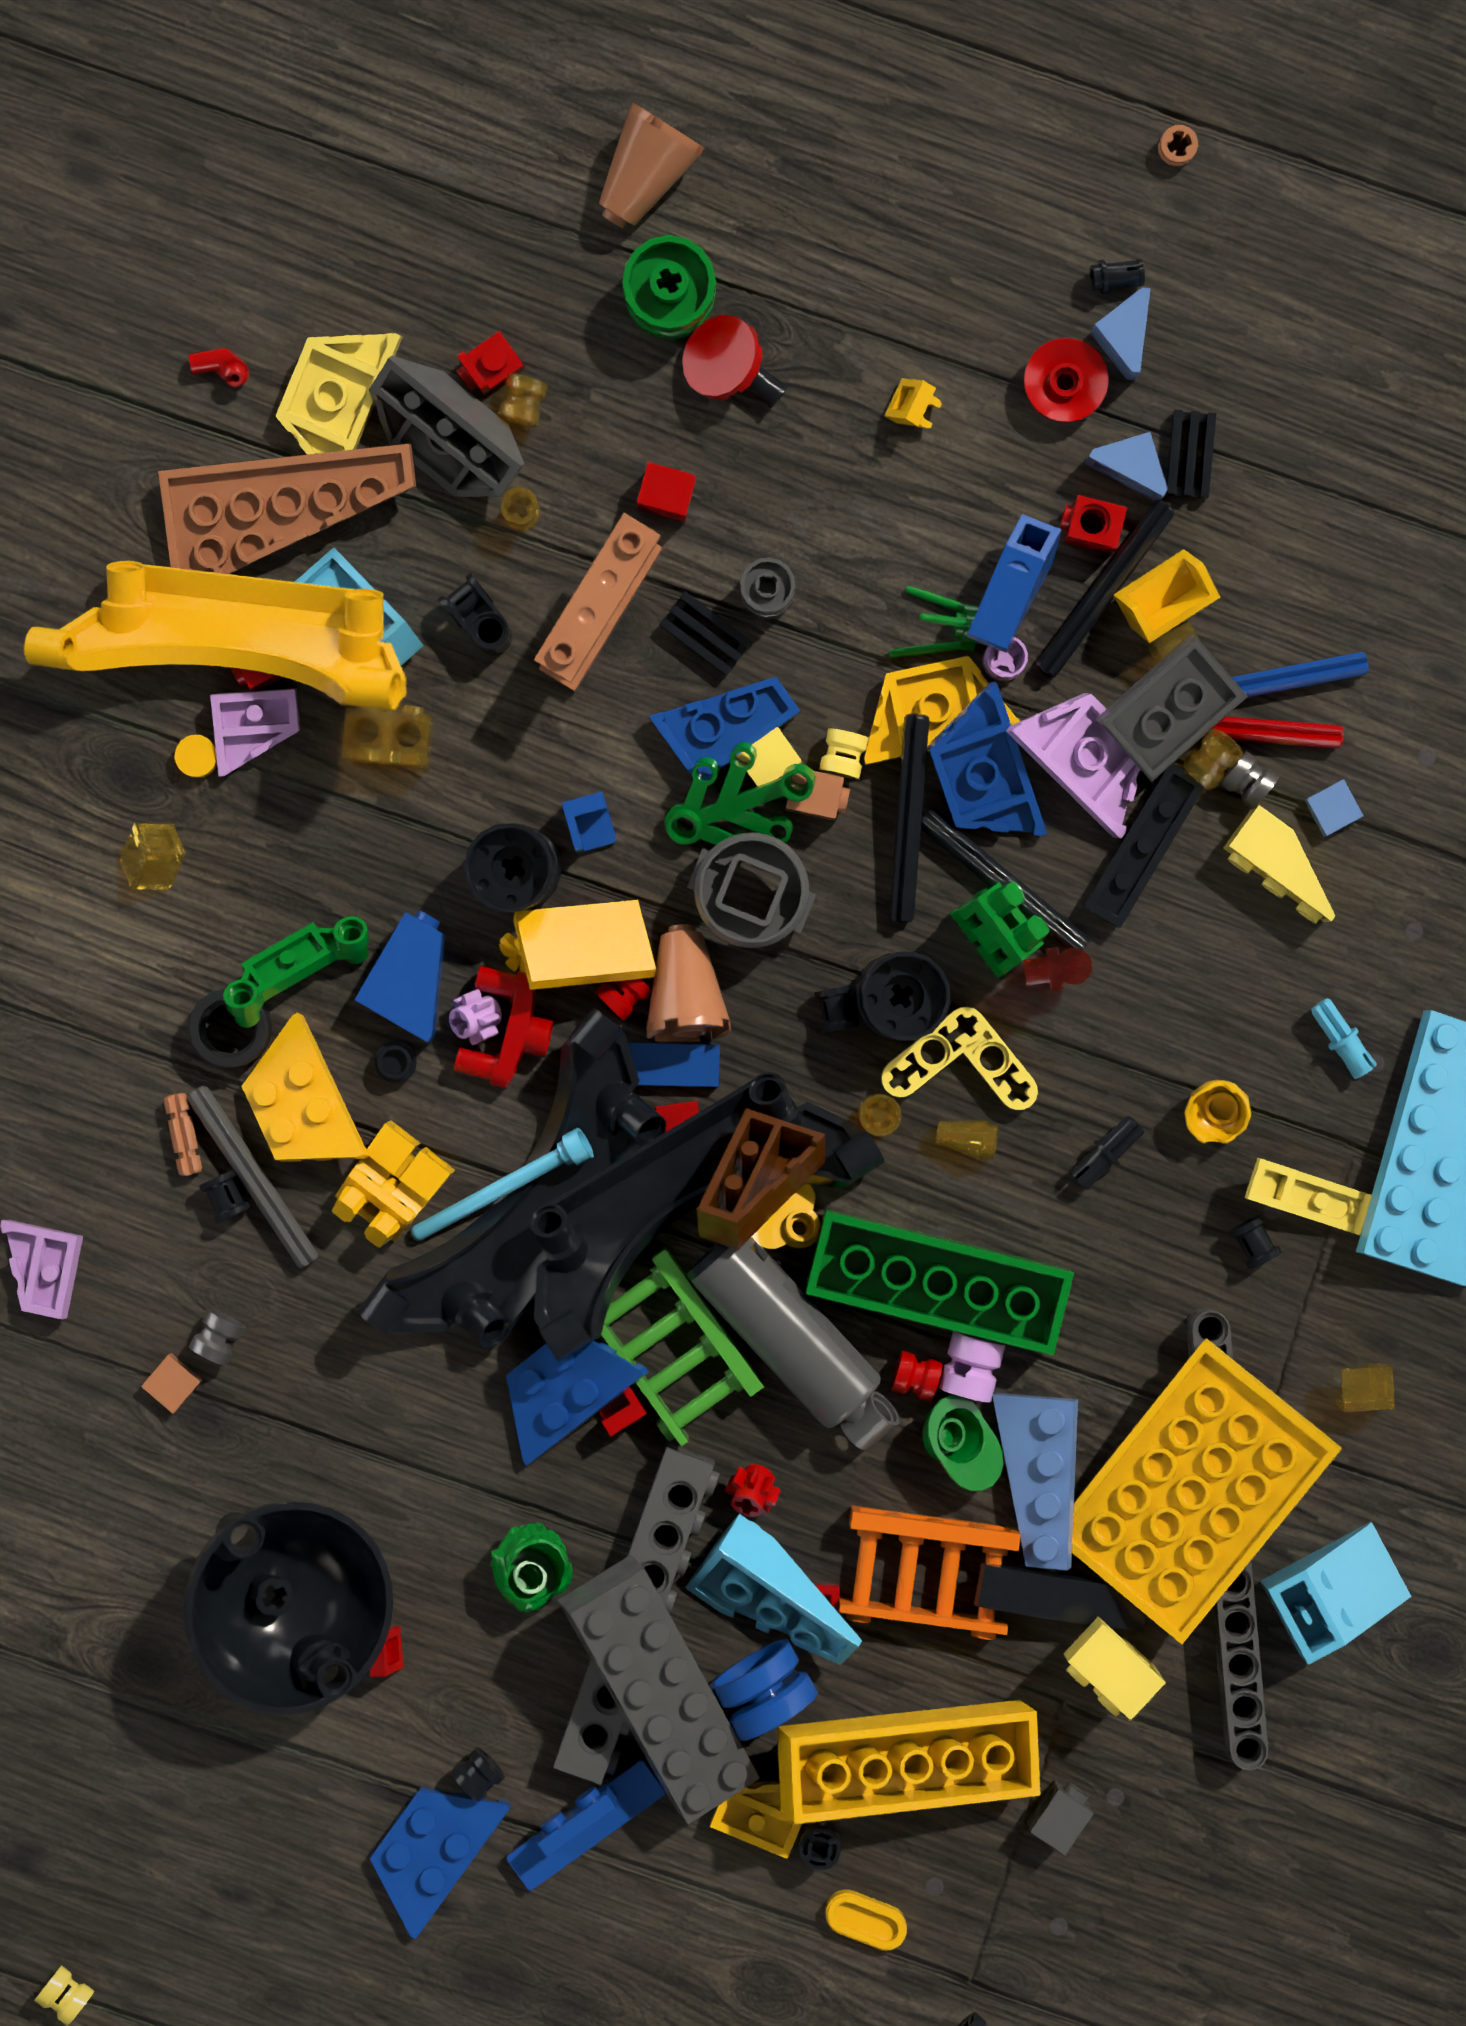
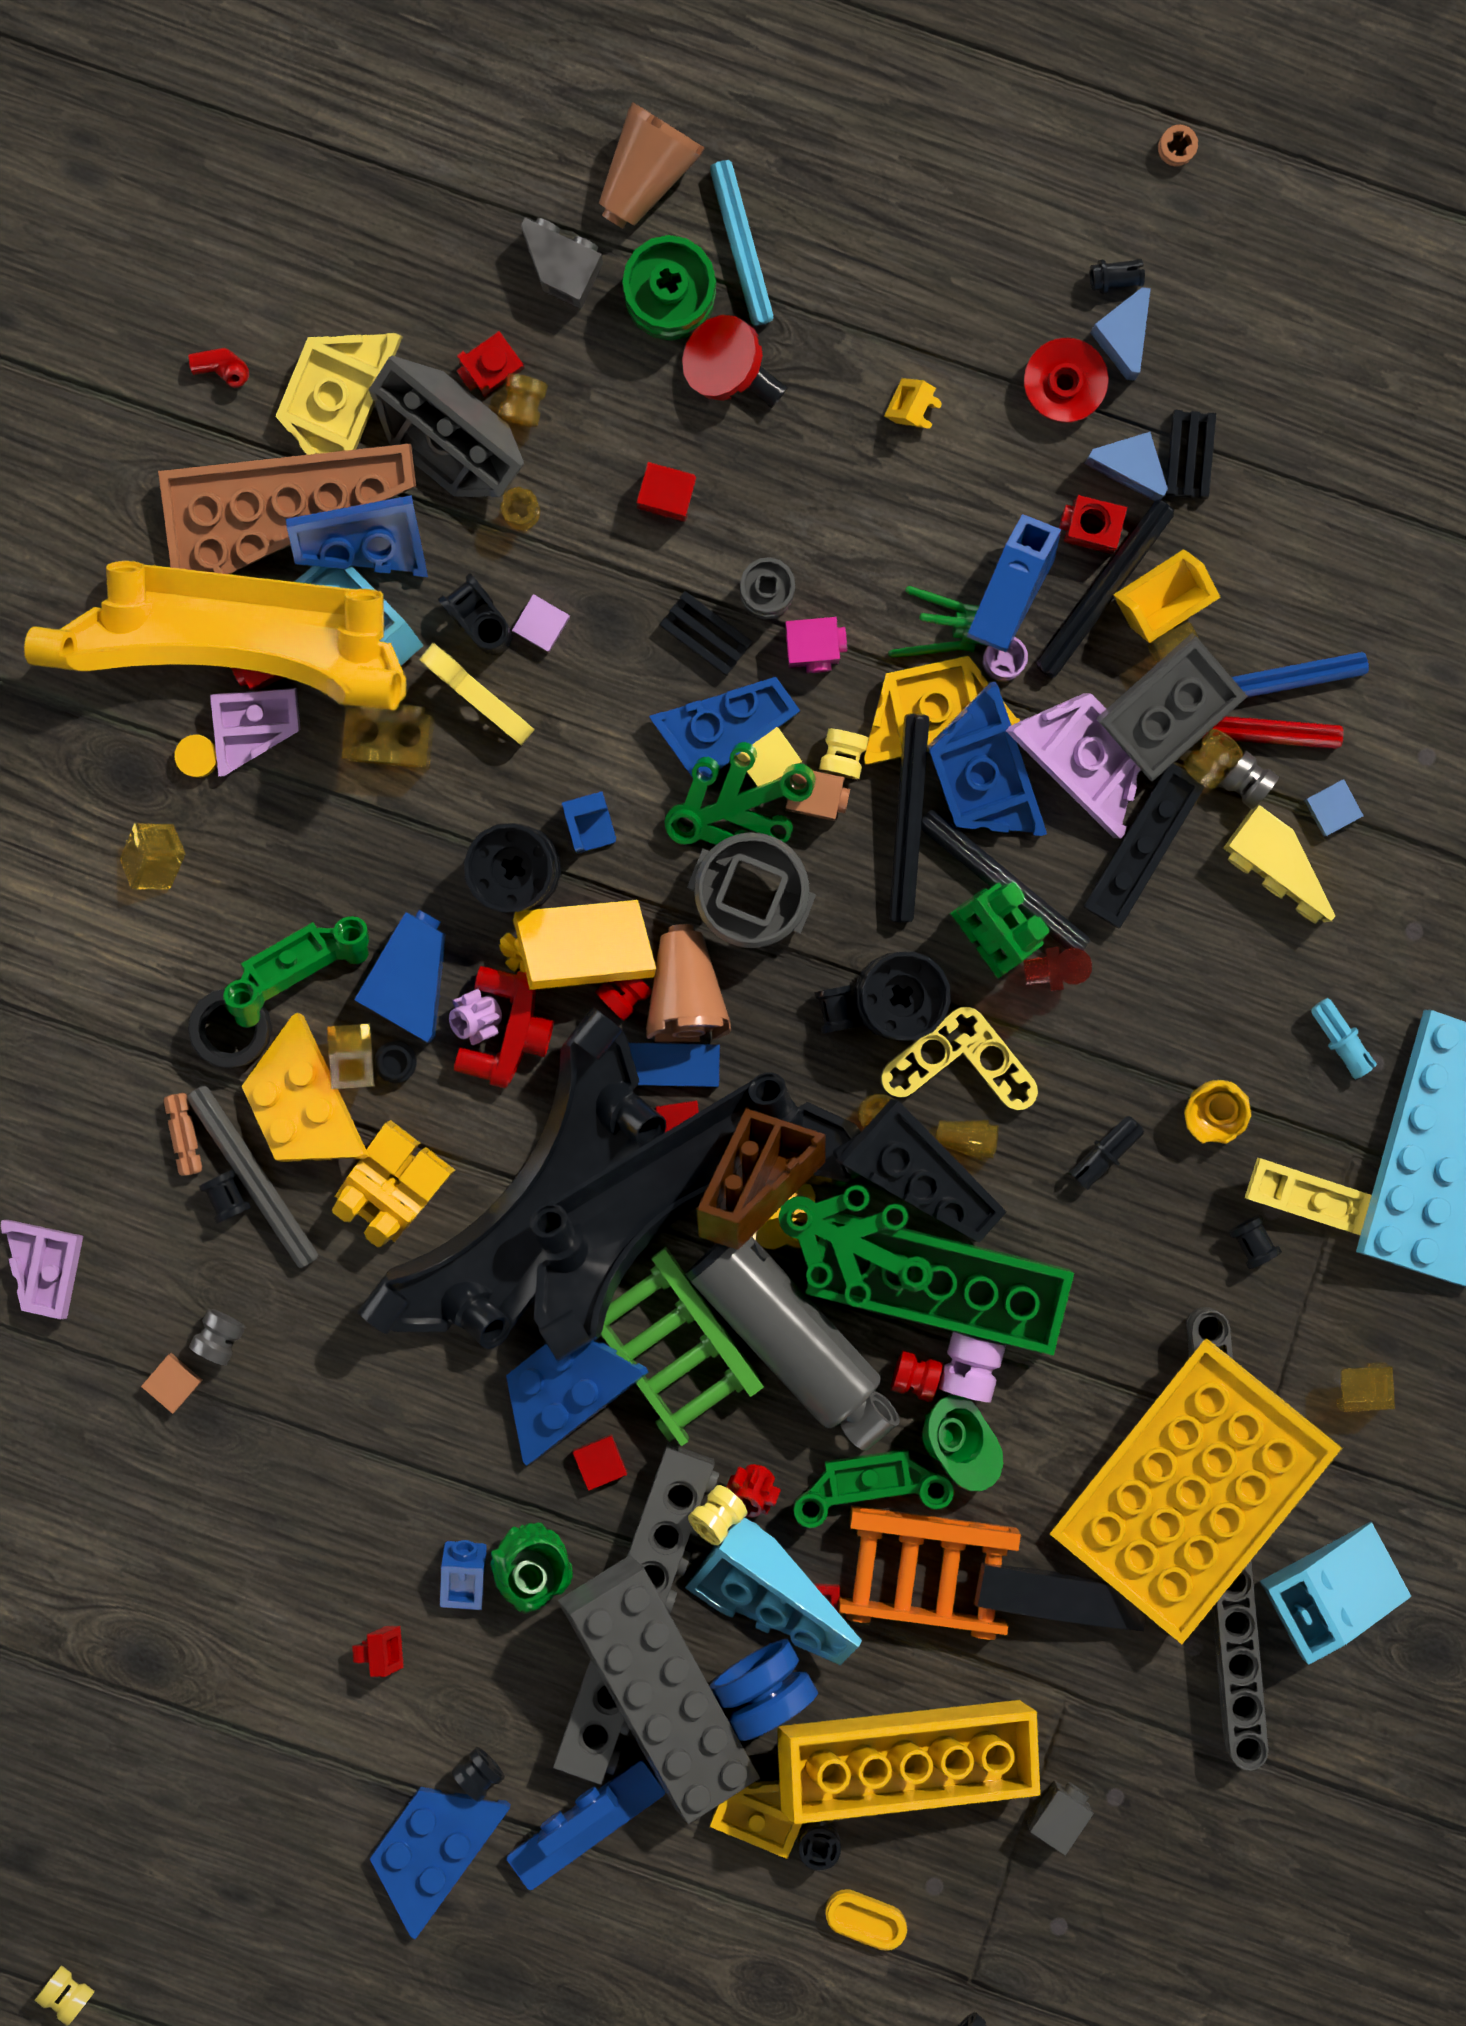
(327, 1596): black piece -> none
(350, 1056): none -> clear yellow brick
(365, 535): none -> blue wing
(463, 1575): none -> blue bracket
(476, 694): none -> light yellow beam
(541, 623): none -> lavender tile
(563, 265): none -> flat silver slope
(572, 1149): medium azure piece -> none
(599, 602): nougat fence -> none
(600, 1462): none -> red tile
(623, 1411): red panel -> none
(717, 1515): none -> light yellow wheel
(741, 242): none -> medium azure axle
(815, 643): none -> dark pink brick
(848, 1241): none -> green plant
(868, 1479): none -> green plate
(914, 1166): none -> black wing
(1040, 1463): medium blue wing -> none
(1115, 1668): light yellow brick -> none

